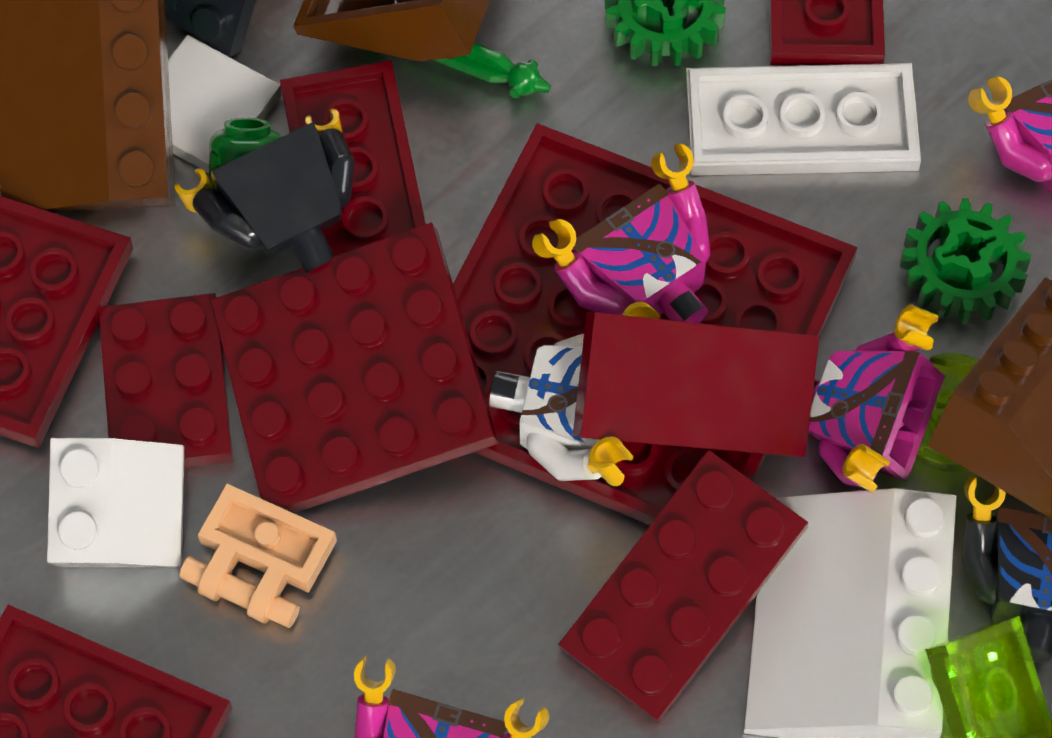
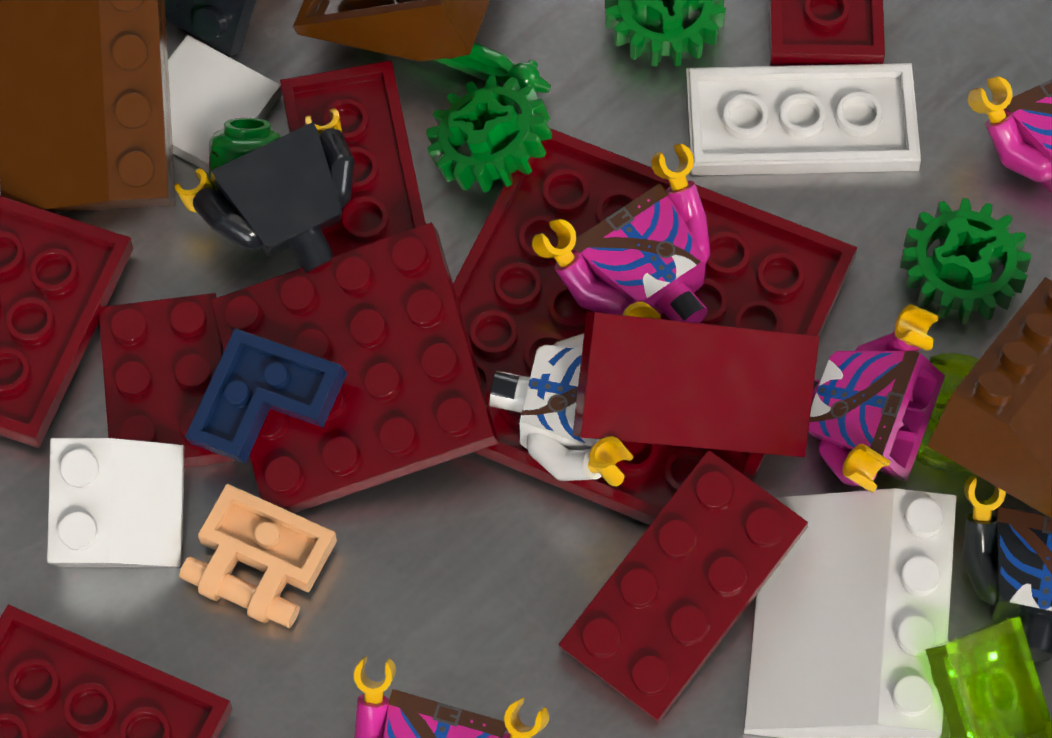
(257, 378): none -> dark blue plate
(494, 132): none -> green gear

